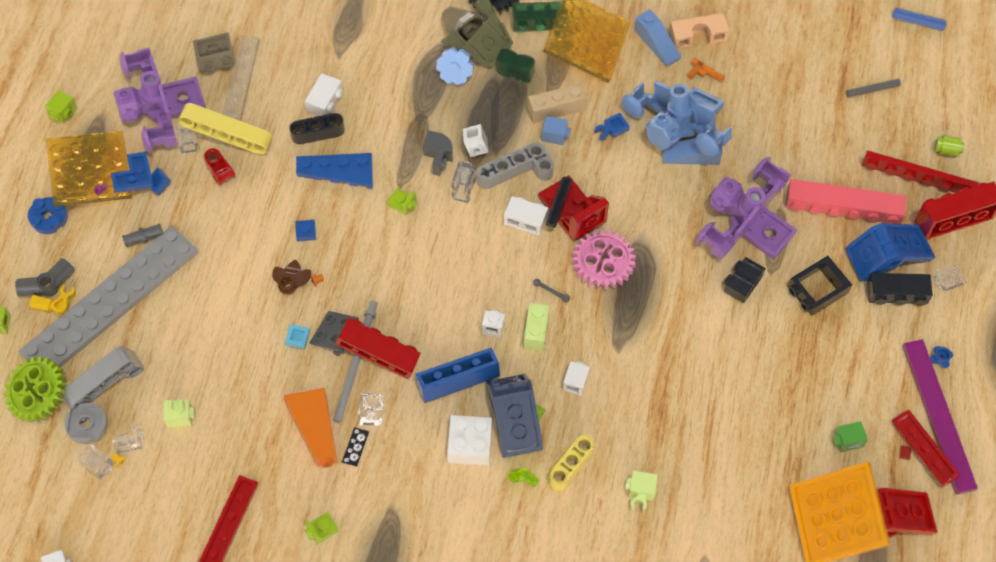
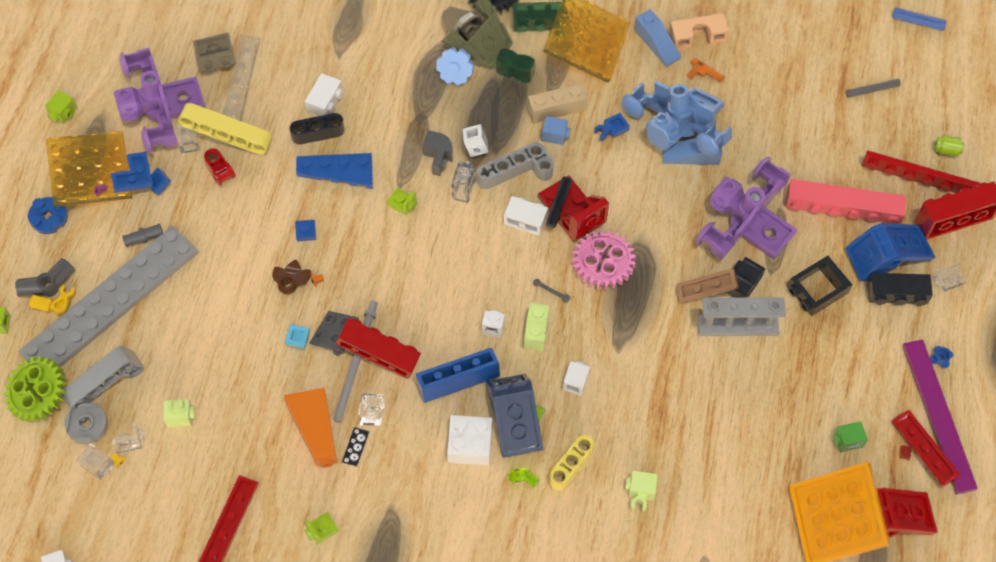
(707, 286): none -> medium nougat plate
(741, 316): none -> light grey fence

